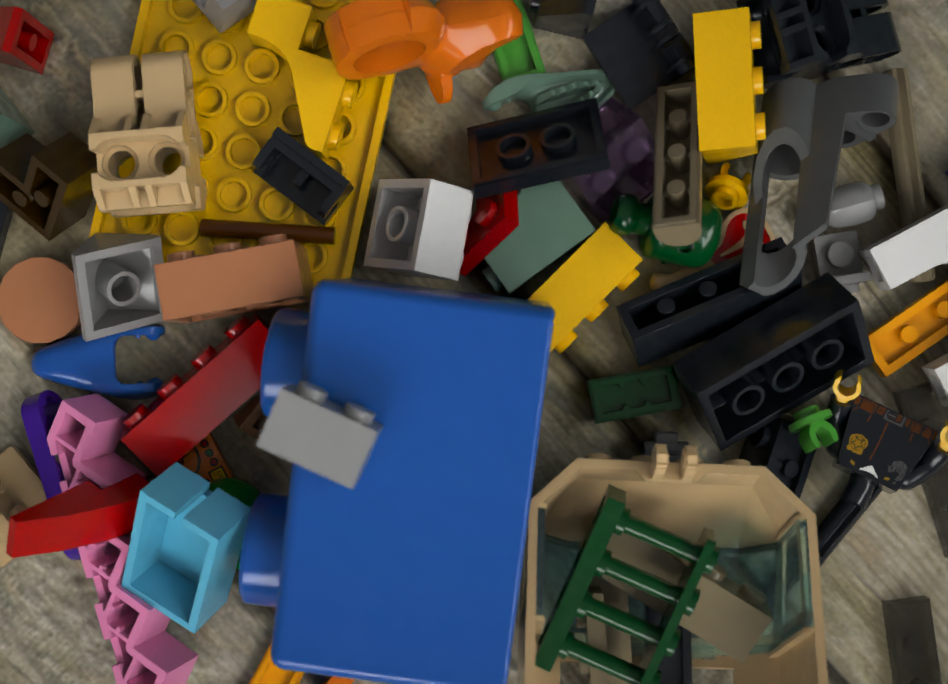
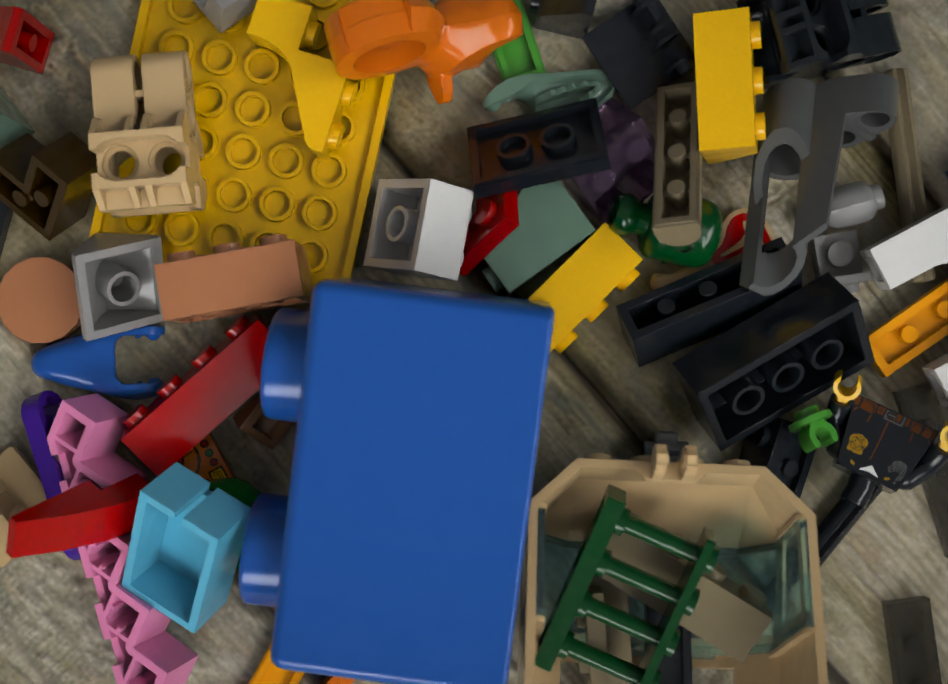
(257, 230): reddish brown bar -> none
(302, 176): black hinge -> none
(320, 433): light grey brick -> none
(633, 394): dark green plate -> none
(727, 190): yellow plate -> none

